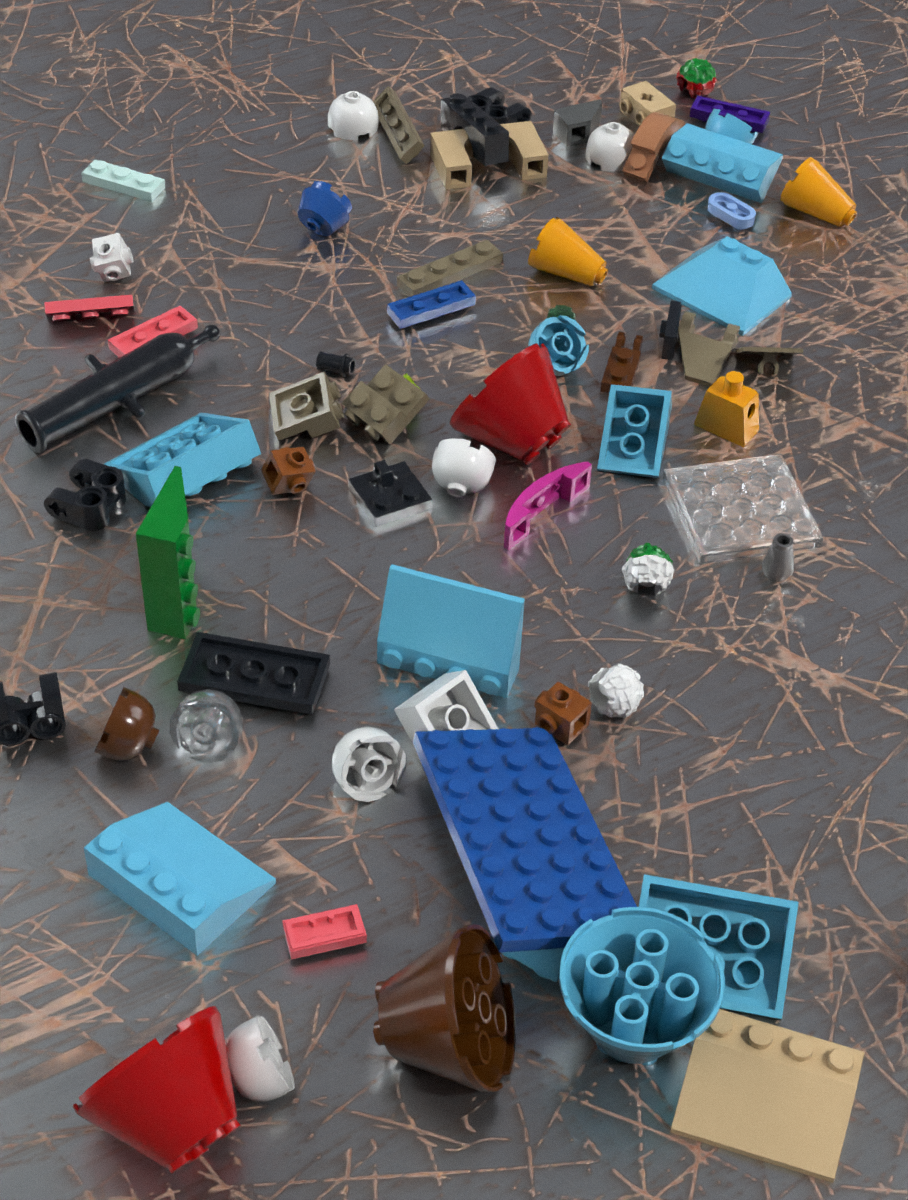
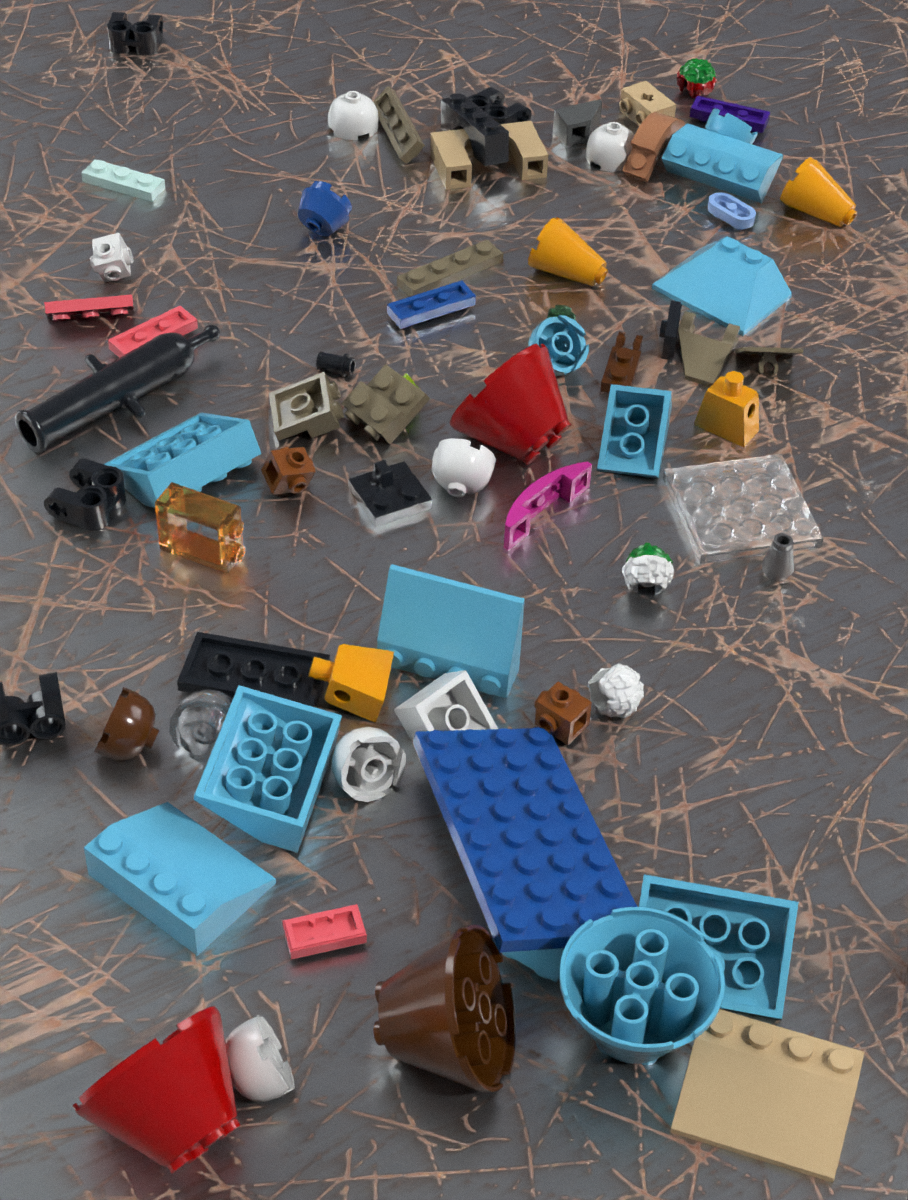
(141, 36): none -> black piece
(167, 562): green slope -> none
(183, 503): none -> clear orange window
(269, 766): none -> medium azure slope
(355, 679): none -> light orange torso

